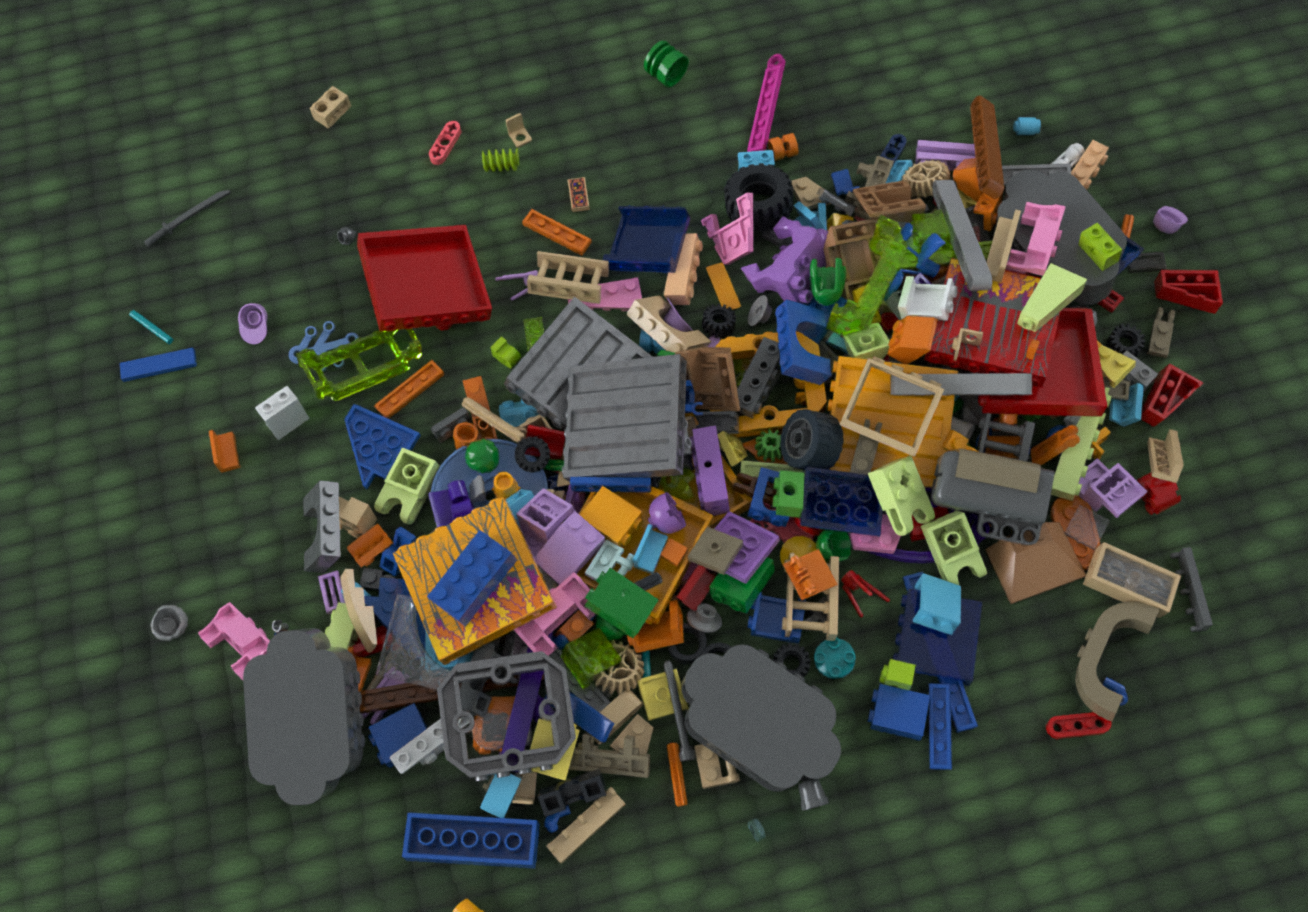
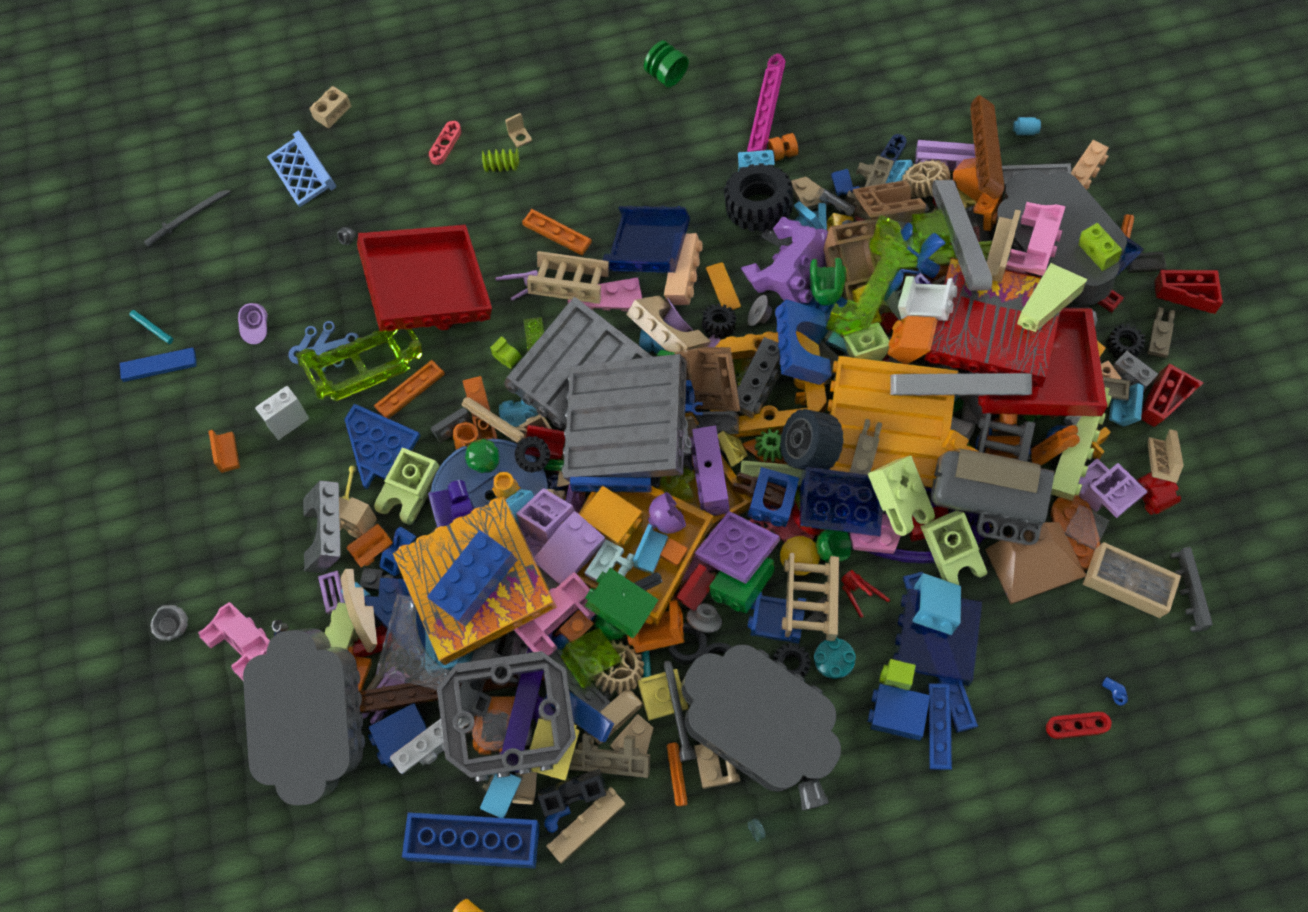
(311, 159): none -> light blue fence
(352, 469): none -> light yellow hinge
(477, 489): light grey slope -> none
(578, 194): tile -> none
(715, 550): dark tan plate -> none
(735, 238): bright pink wing -> none
(791, 504): bright green brick -> none
(809, 574): orange hinge -> none
(913, 378): tan window -> none
(962, 338): tan bracket -> none
(1032, 349): orange tile -> none
(1072, 155): white piece -> none
(1114, 365): light yellow wing -> none
(1122, 615): dark tan arch -> none
(1169, 219): lavender cap -> none

